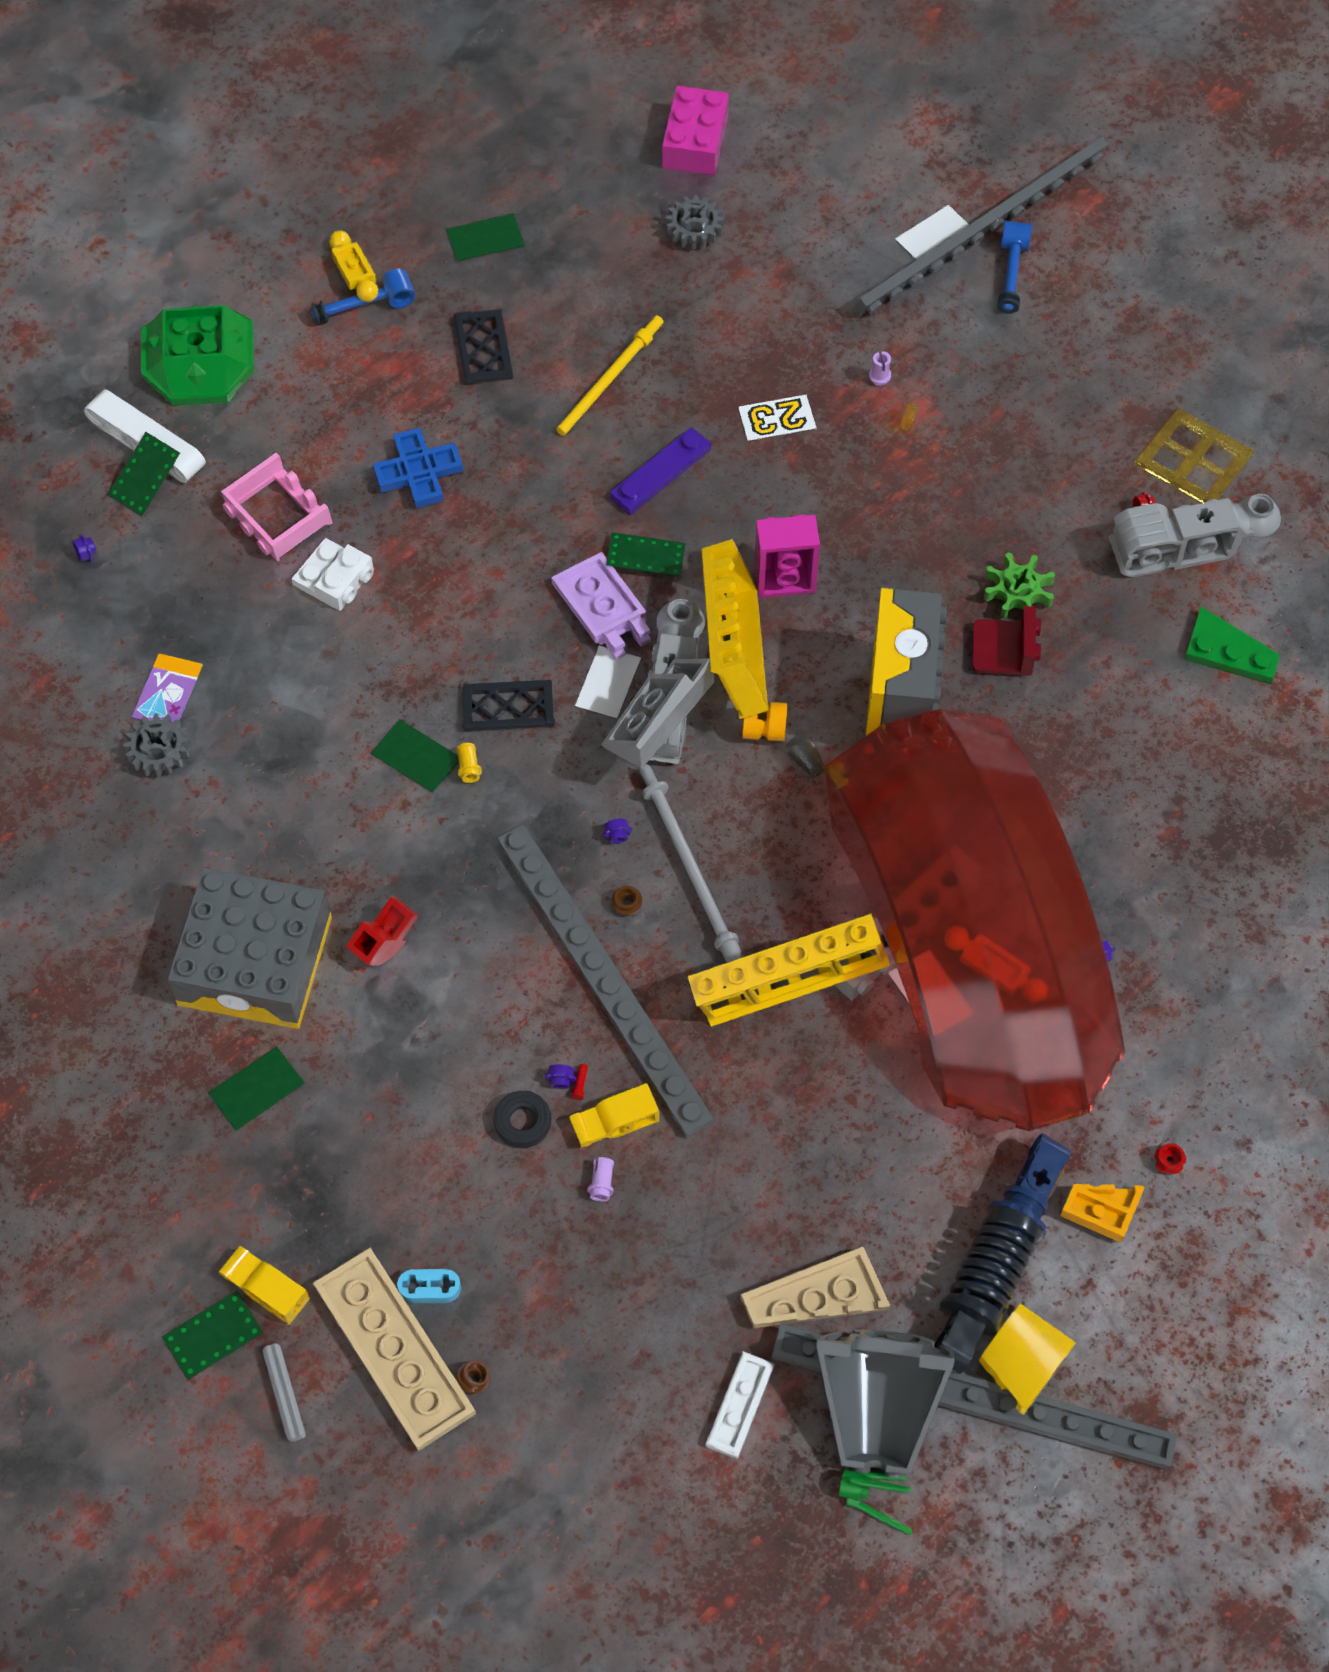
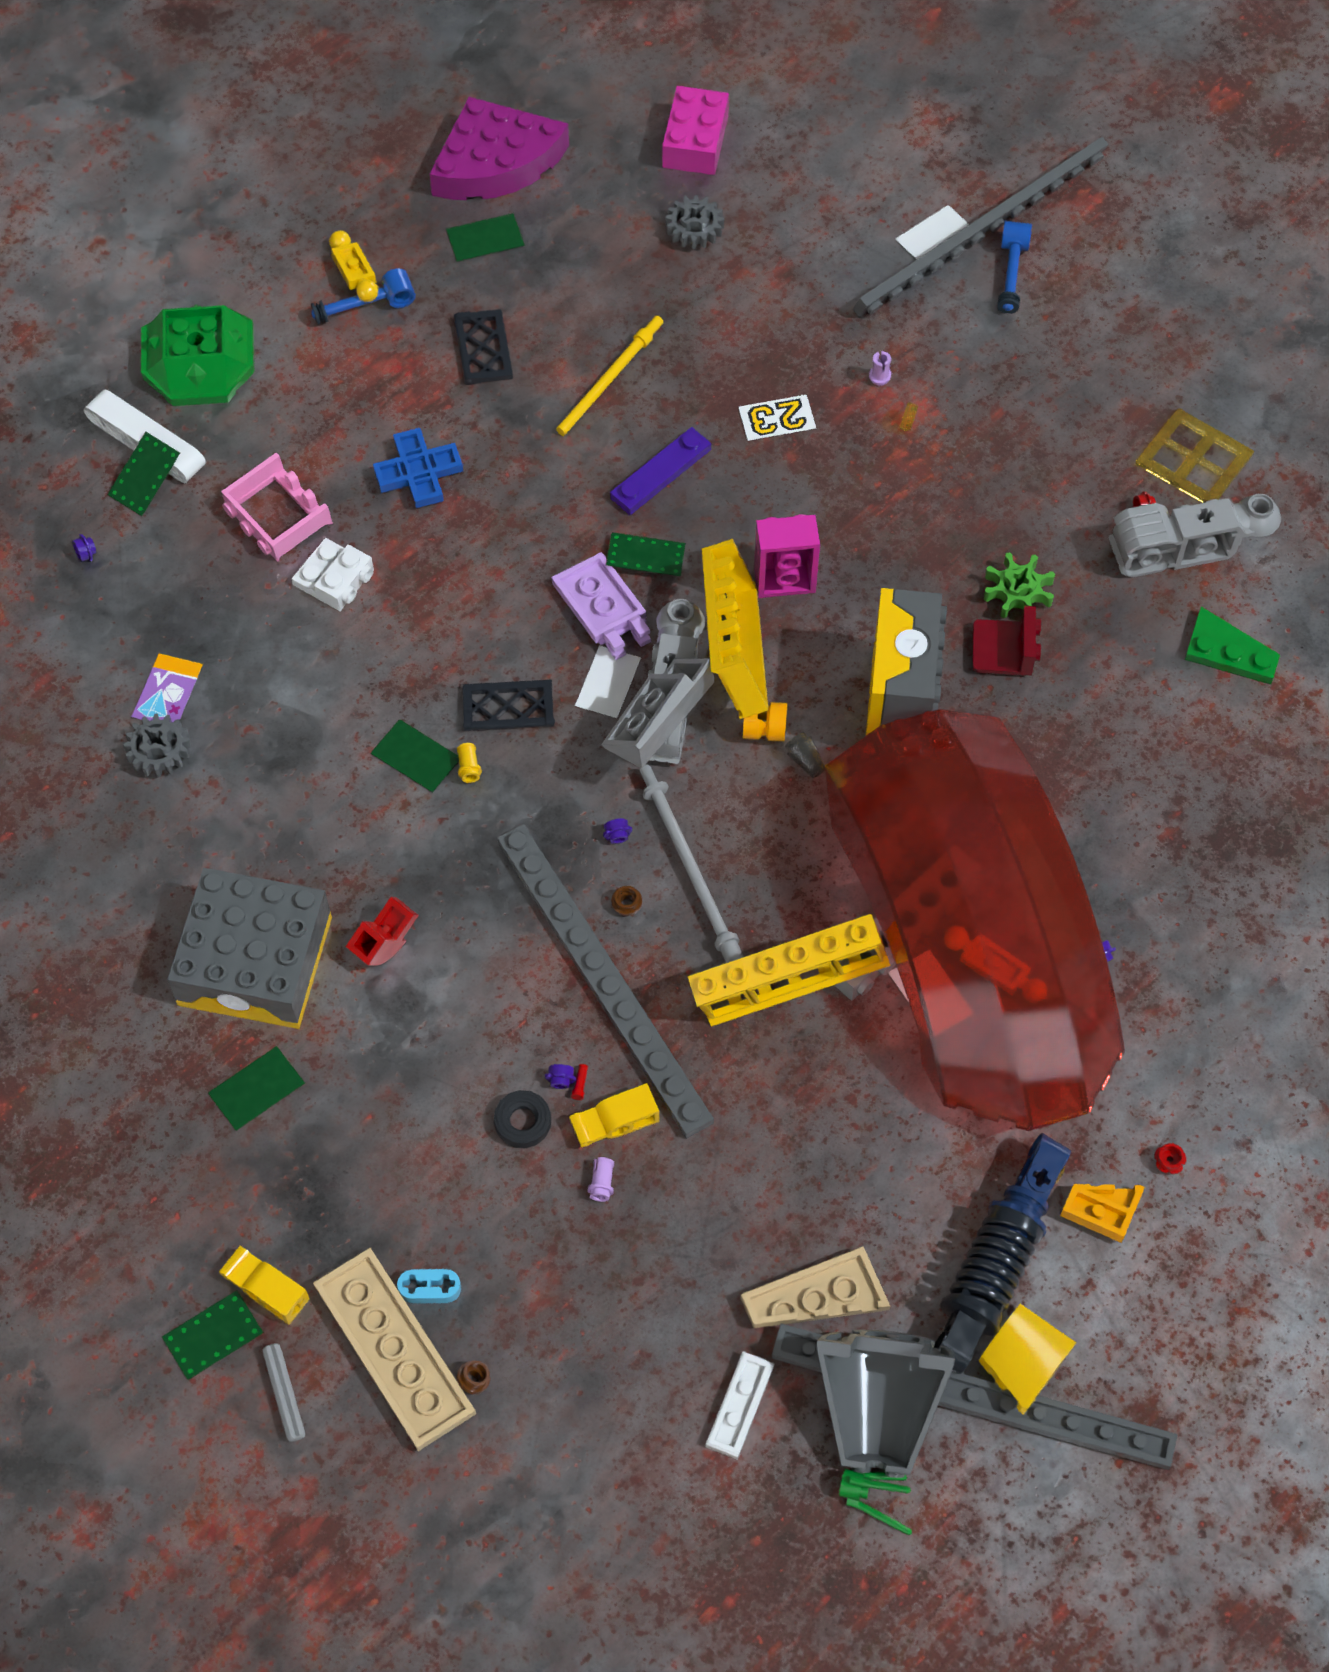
(496, 151): none -> magenta brick

